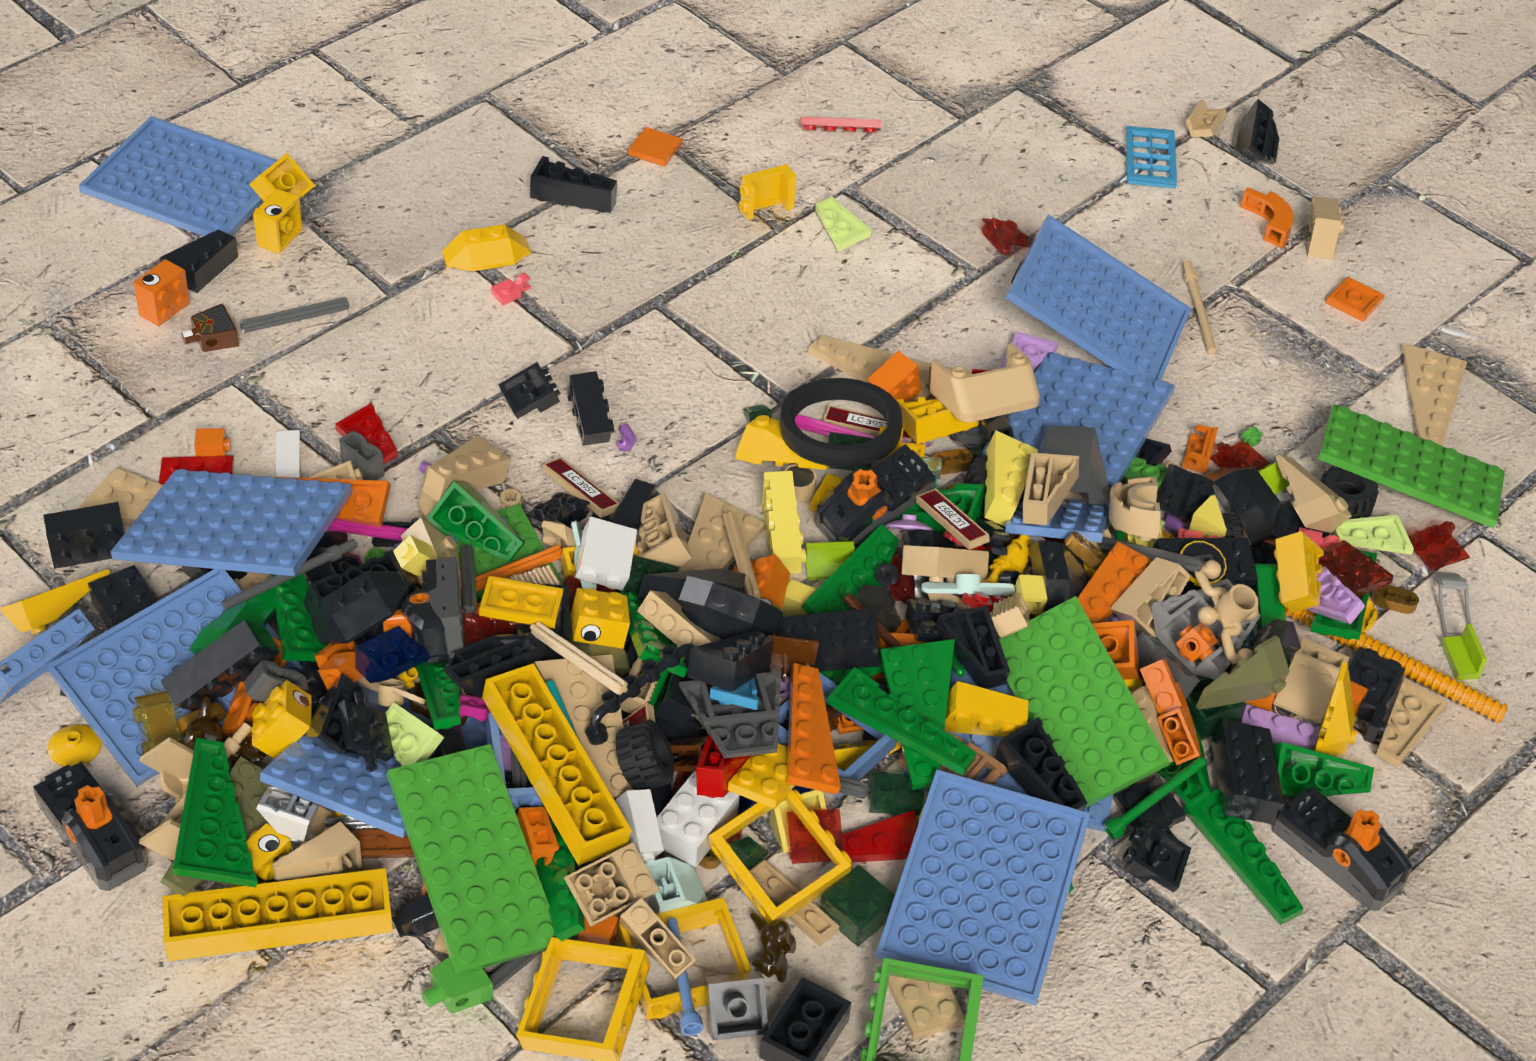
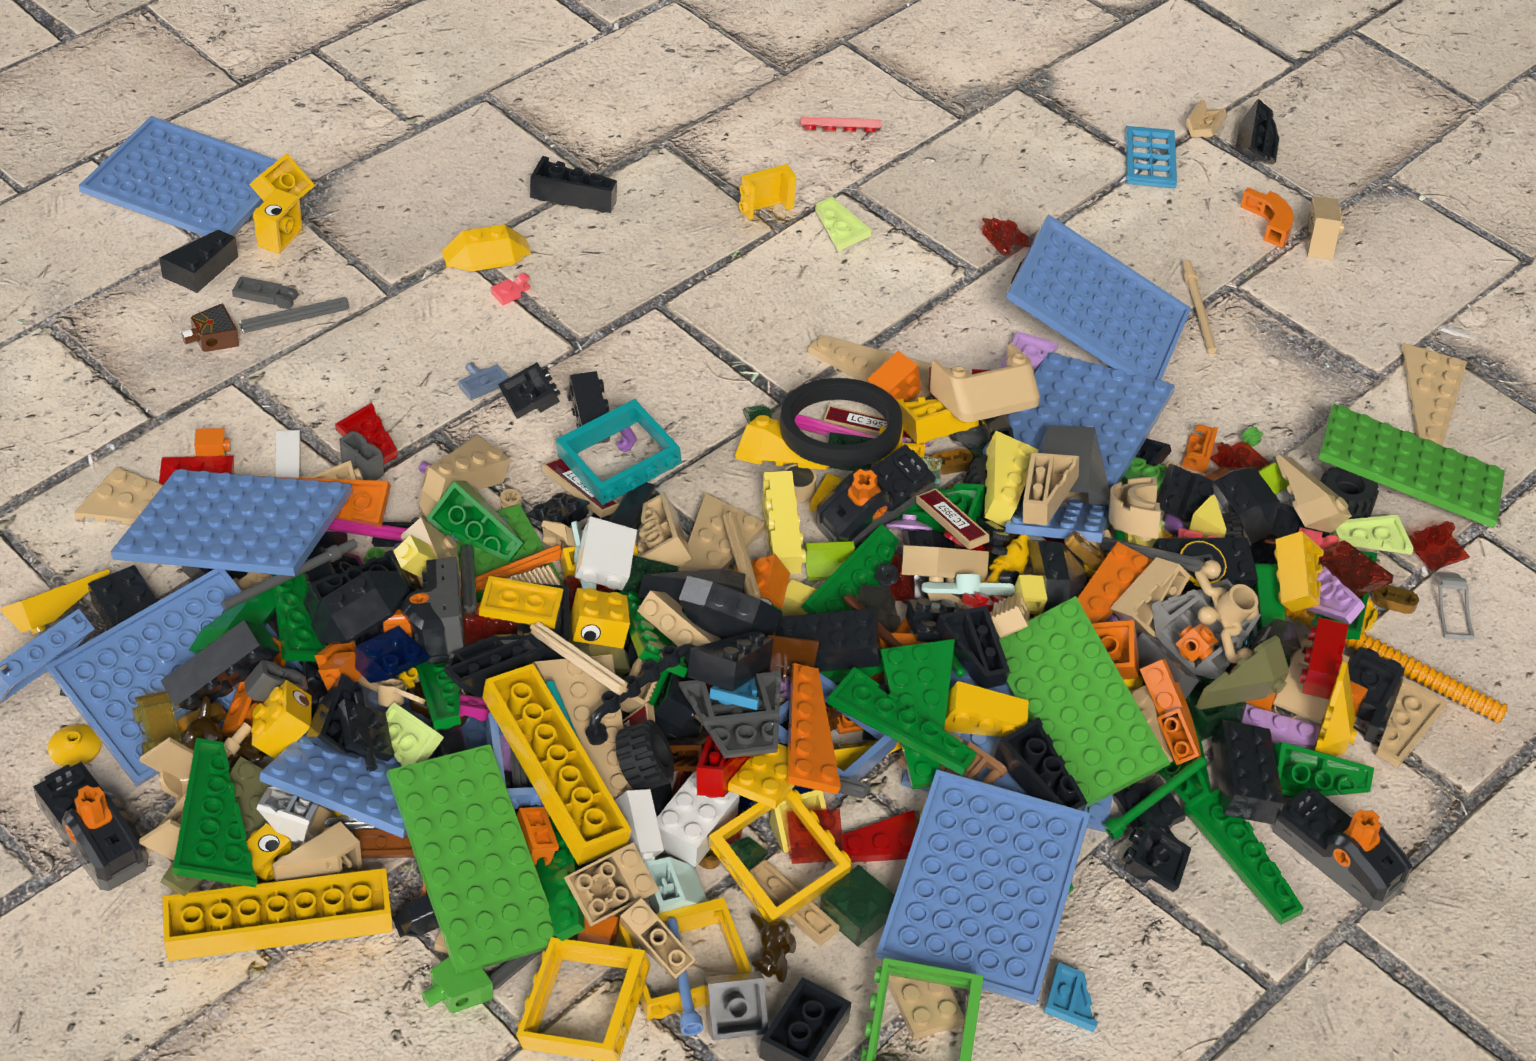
(83, 534): black brick -> none
(161, 292): orange brick -> none
(264, 292): none -> dark grey hinge
(481, 380): none -> sand blue plate
(606, 426): none -> teal window
(655, 146): orange tile -> none
(893, 794): clear green brick -> none
(1069, 998): none -> dark azure wing
(1323, 658): none -> red wedge
(1355, 299): orange tile -> none
(1465, 654): lime panel -> none

